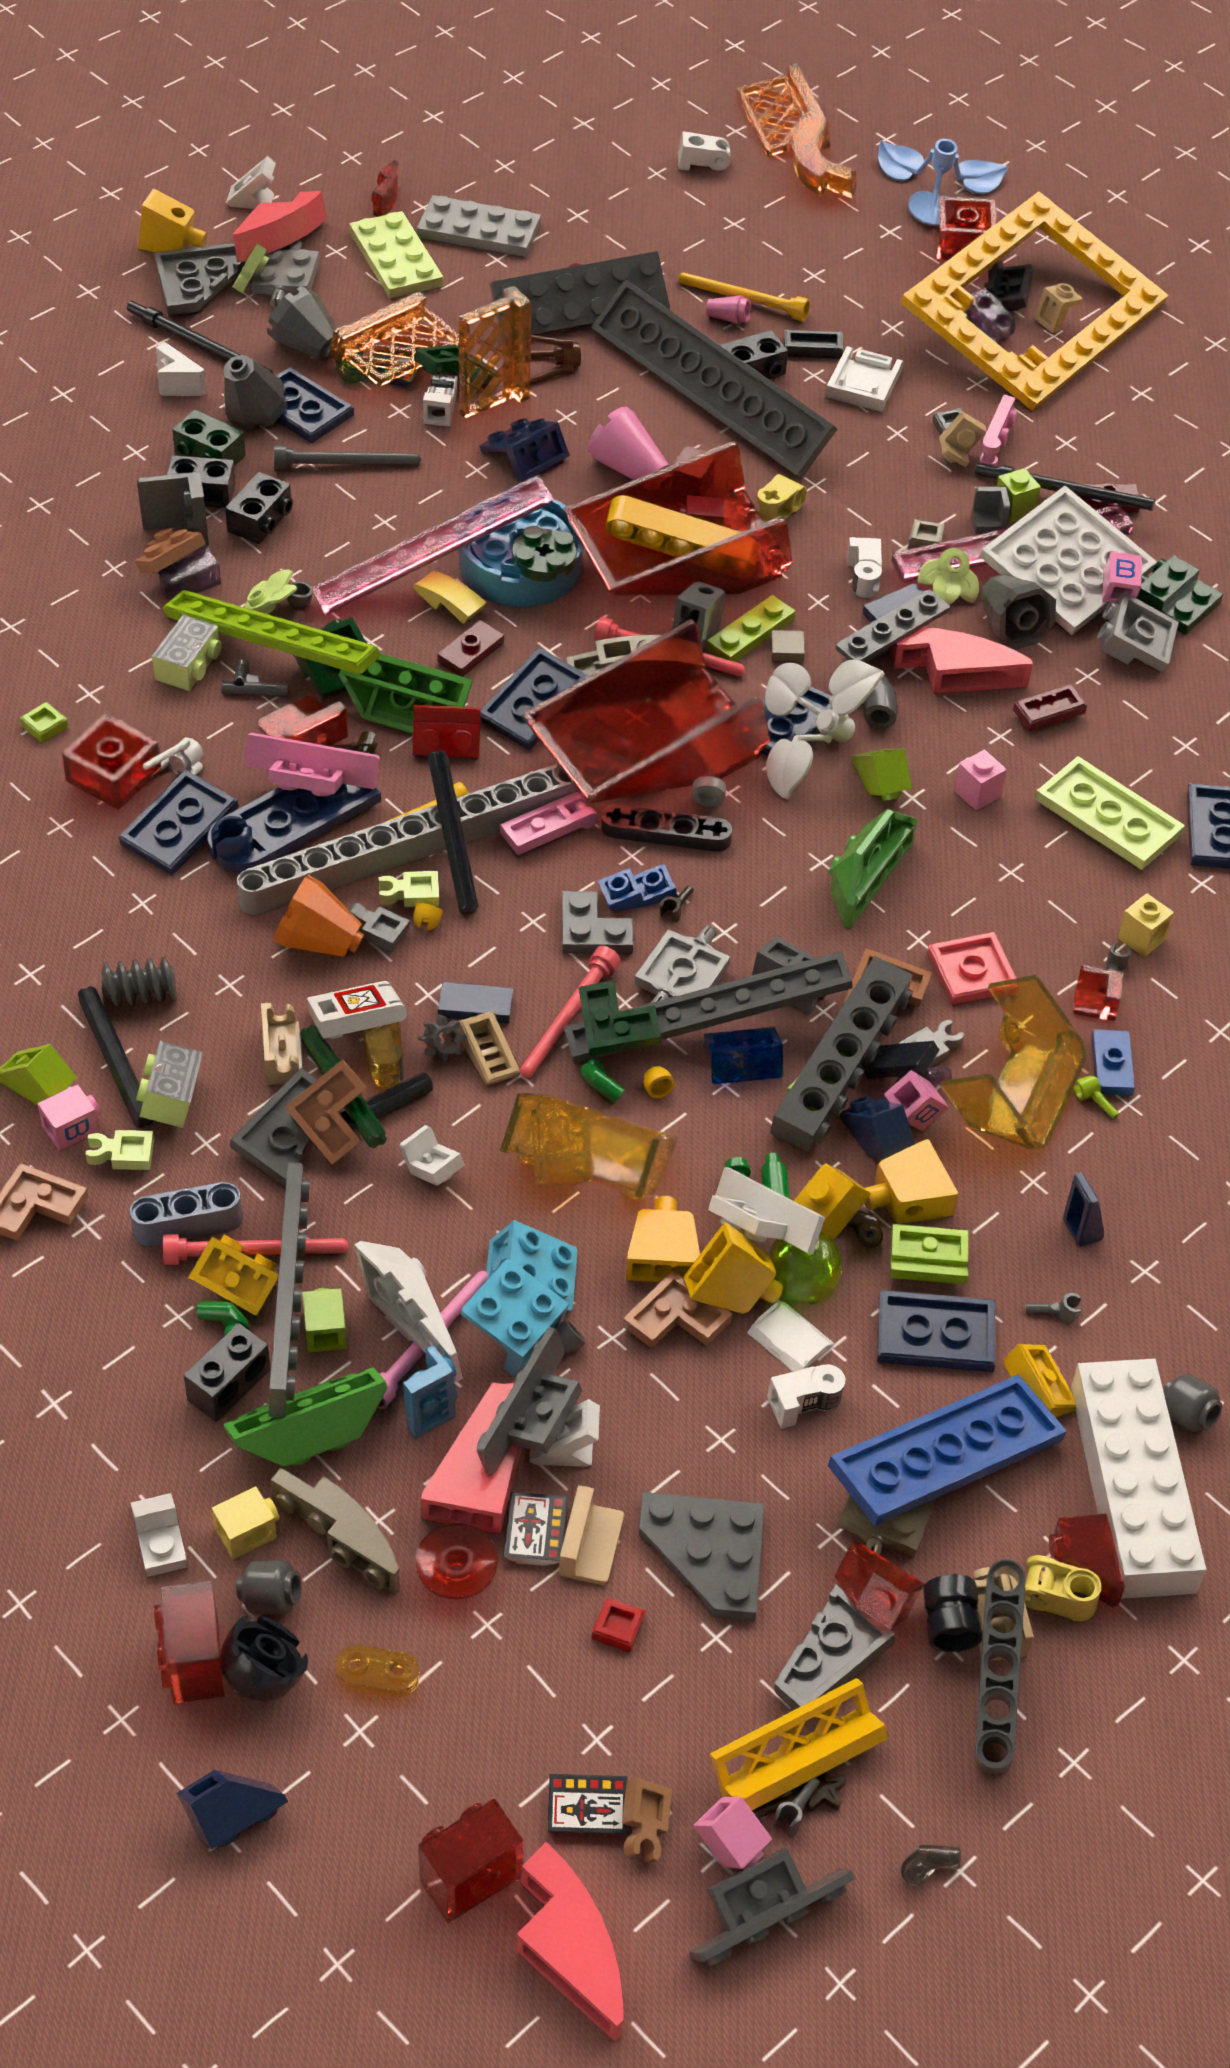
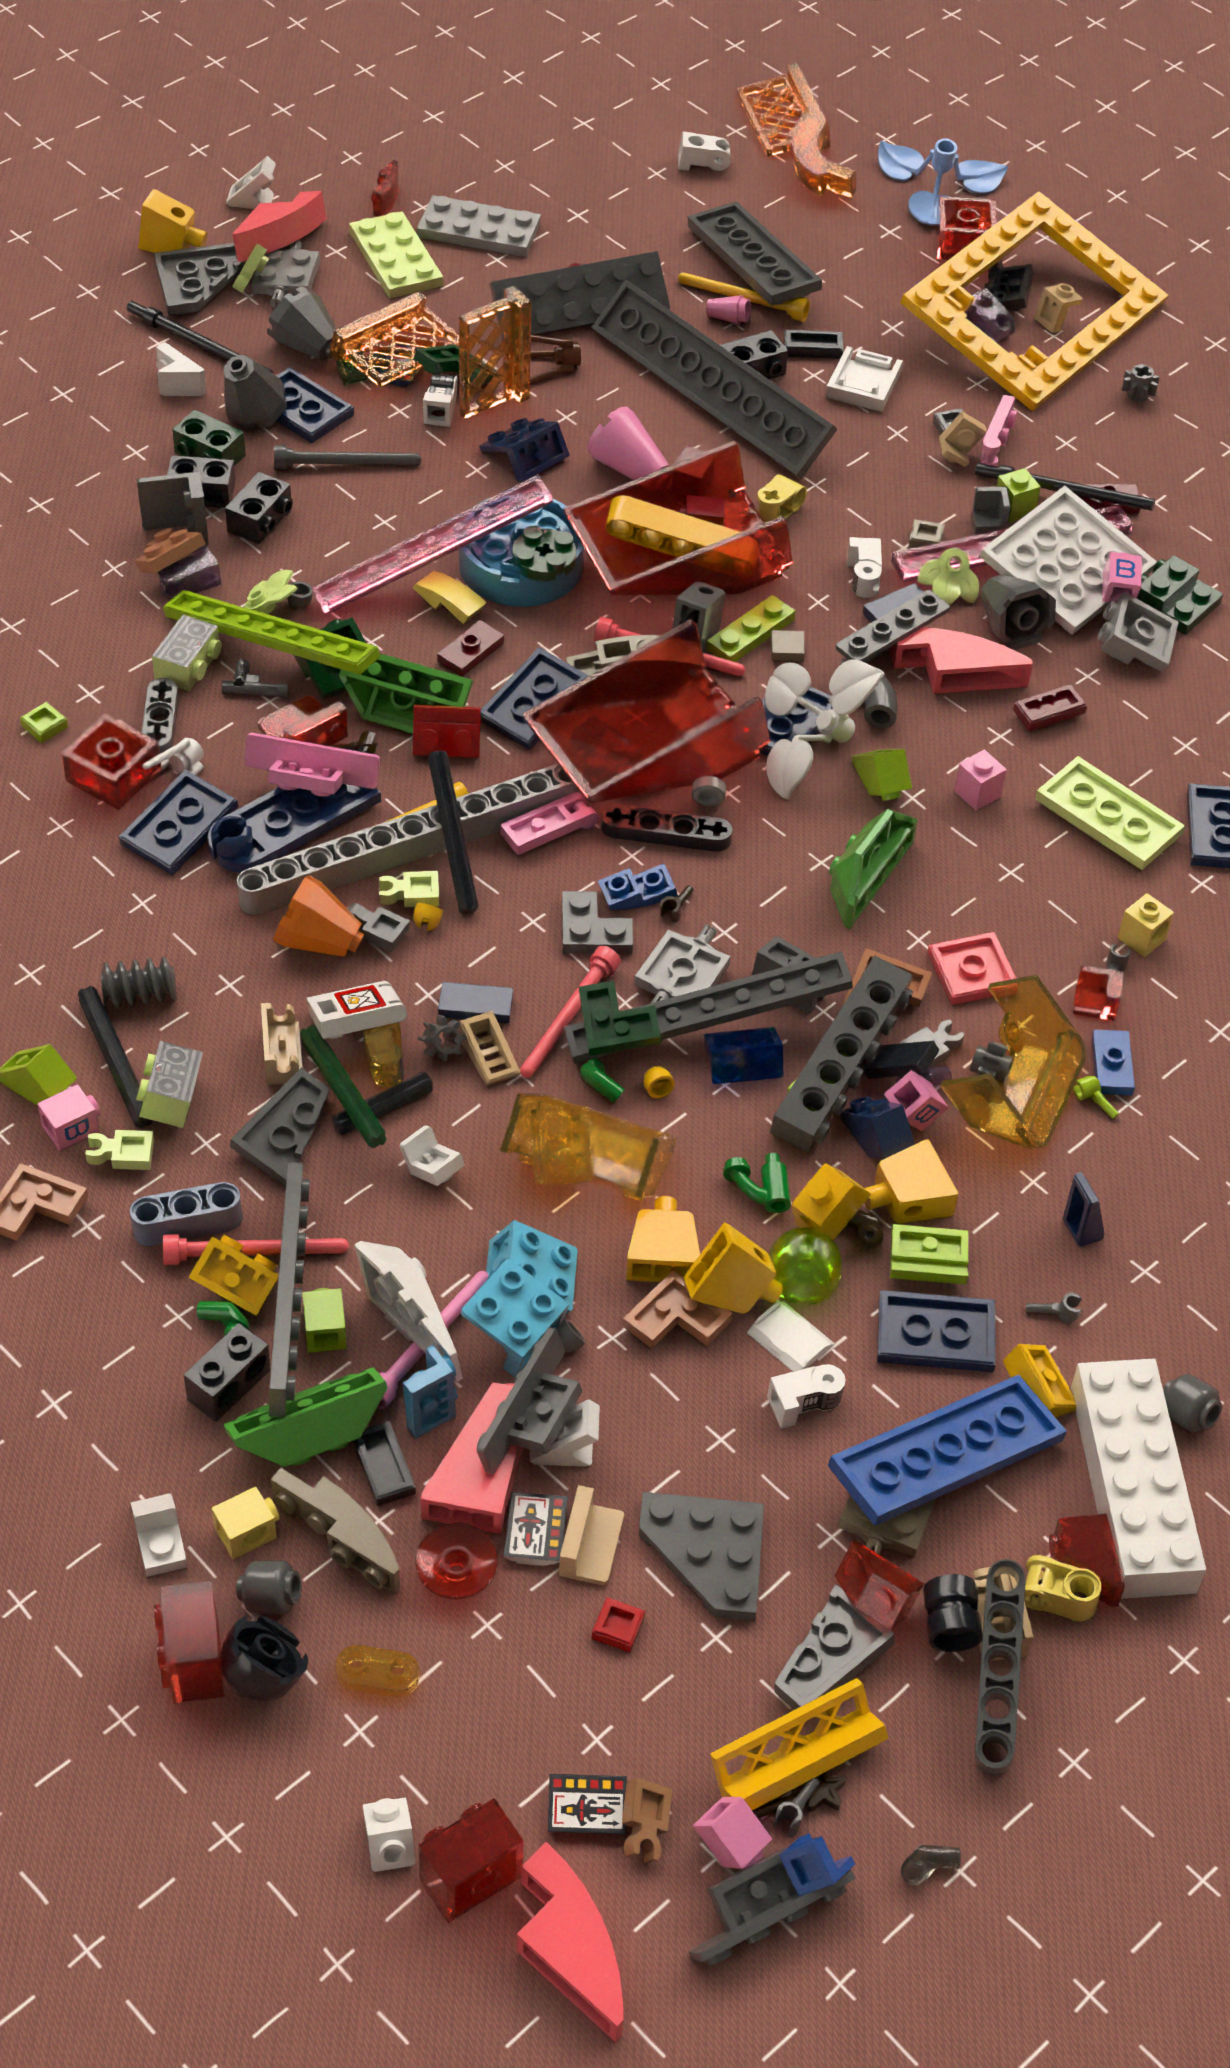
(155, 707): none -> dark grey beam
(226, 1804): dark blue slope -> none
(318, 1110): nougat plate -> none
(384, 1464): none -> tile
(389, 1834): none -> white bracket
(754, 253): none -> dark grey plate
(764, 1212): white bracket -> none
(812, 1865): none -> blue panel
(992, 1061): none -> dark grey gear
(1140, 383): none -> dark grey gear

